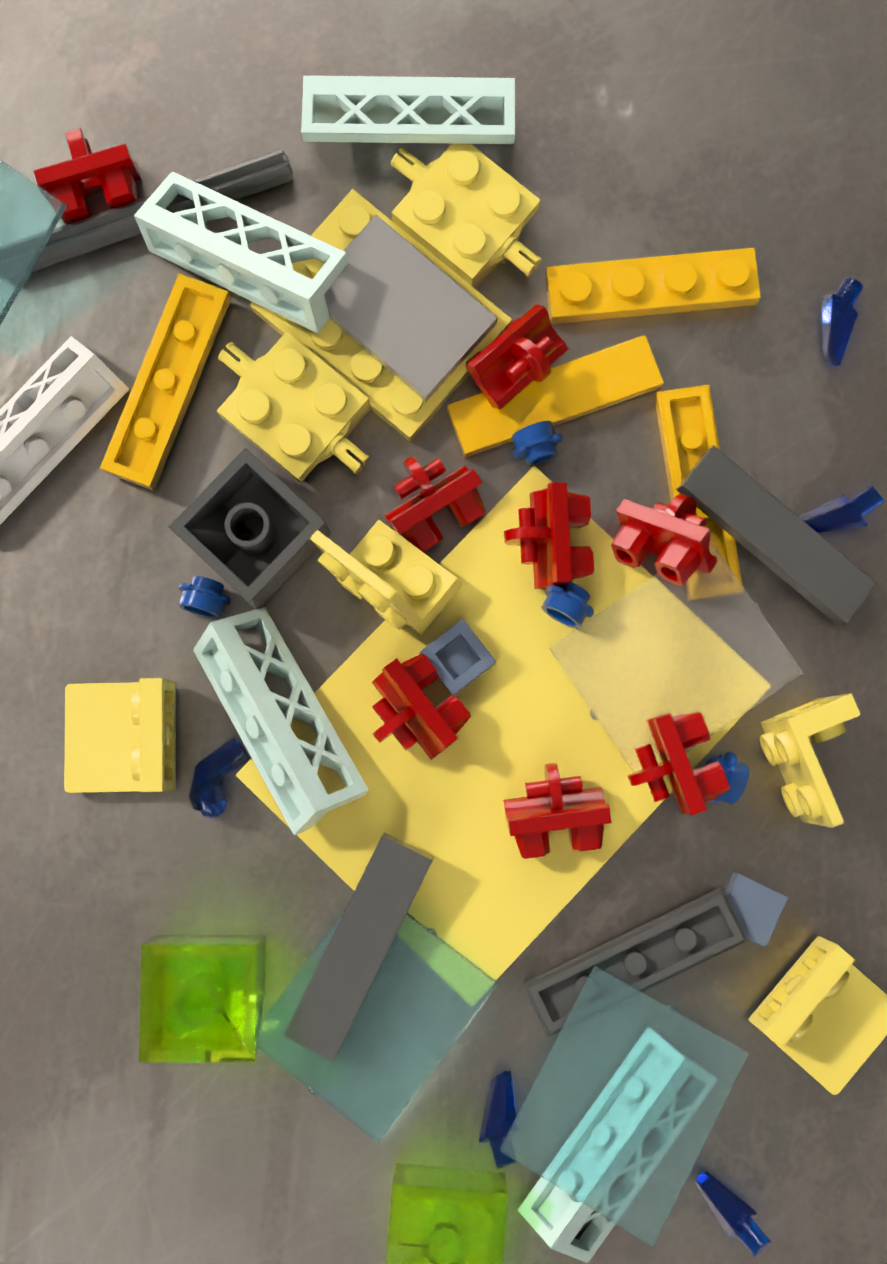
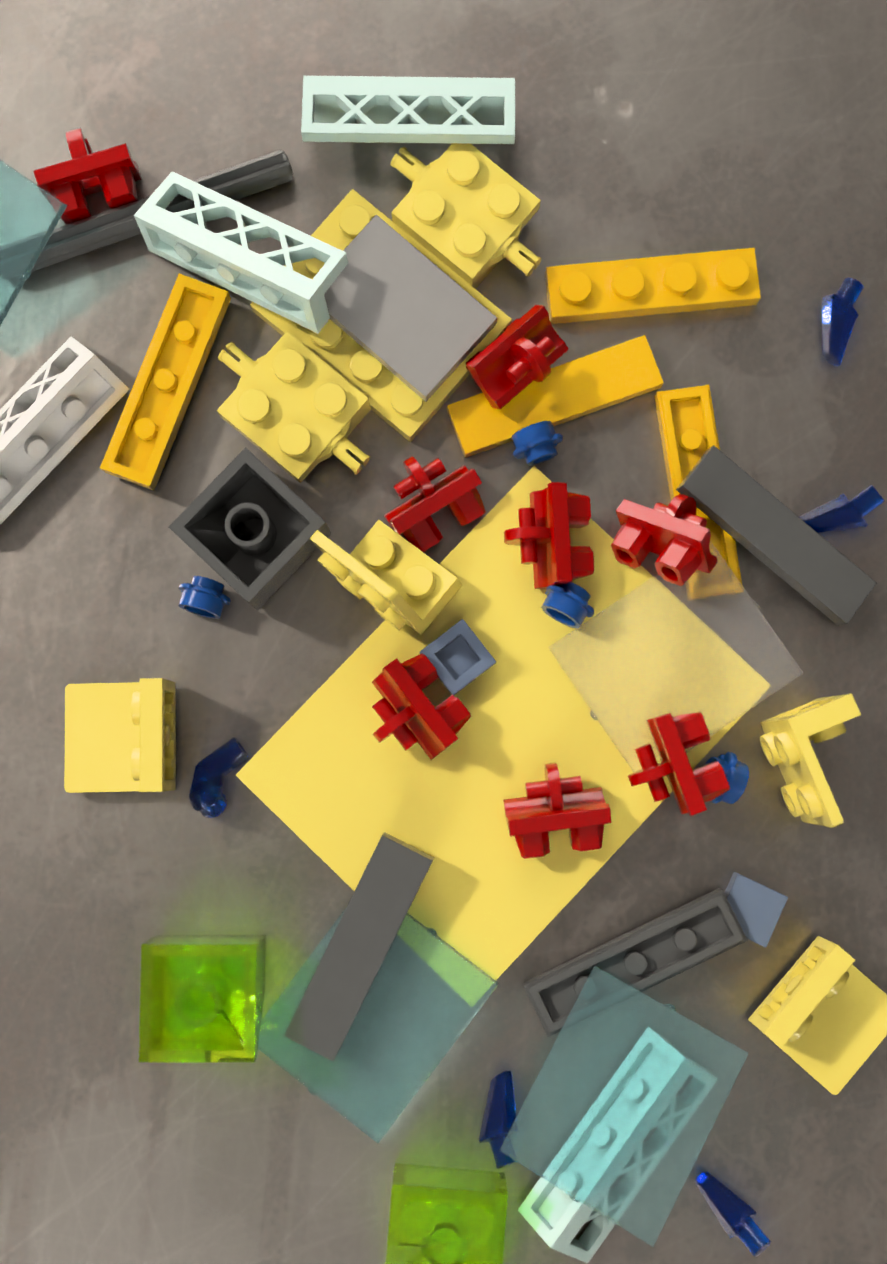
(264, 728): light aqua fence -> none

